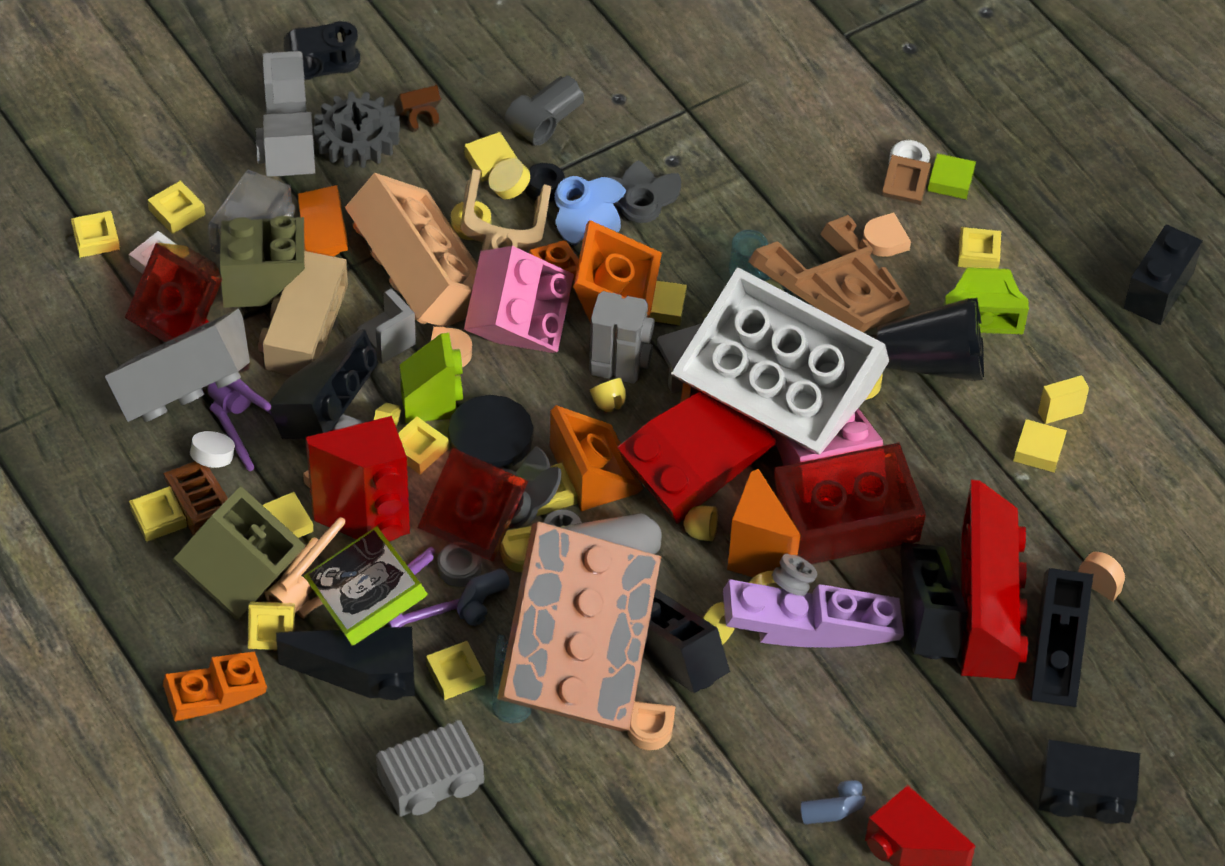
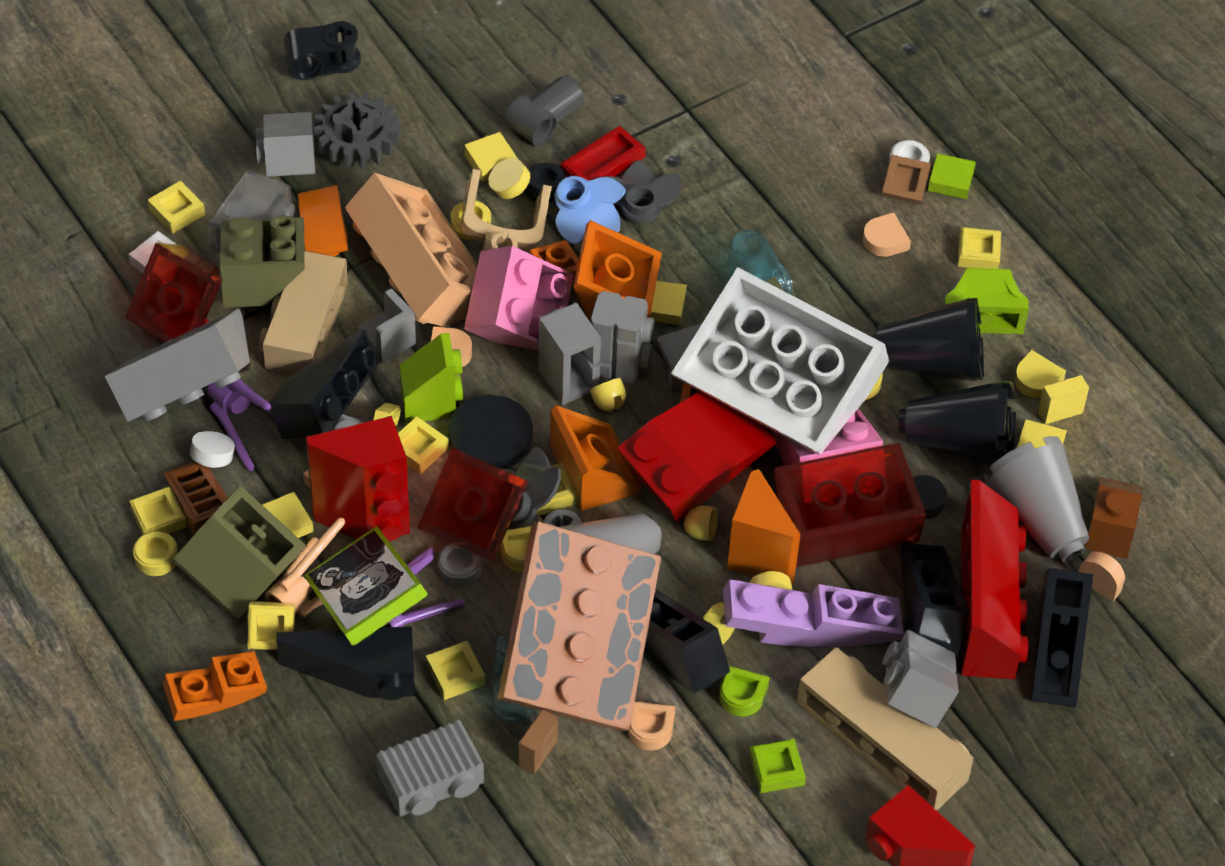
(95, 234): light yellow tile -> none
(155, 553): none -> light yellow tile
(284, 82): light grey panel -> none
(419, 102): reddish brown tile -> none
(477, 589): sand blue arm -> none
(538, 741): none -> medium nougat tile
(569, 353): none -> light grey piece
(605, 156): none -> red tile
(743, 692): none -> lime tile
(777, 766): none -> lime tile
(794, 574): light grey bush -> none
(834, 808): sand blue arm -> none
(844, 287): medium nougat wing -> none
(898, 745): none -> tan brick
(920, 678): none -> light grey piece
(932, 494): none -> black tile
(963, 422): none -> black cone
(1035, 373): none -> light yellow tile
(1045, 495): none -> light grey cone
(1089, 782): black brick -> none
(1114, 517): none -> dark orange slope
(1162, 274): black brick -> none

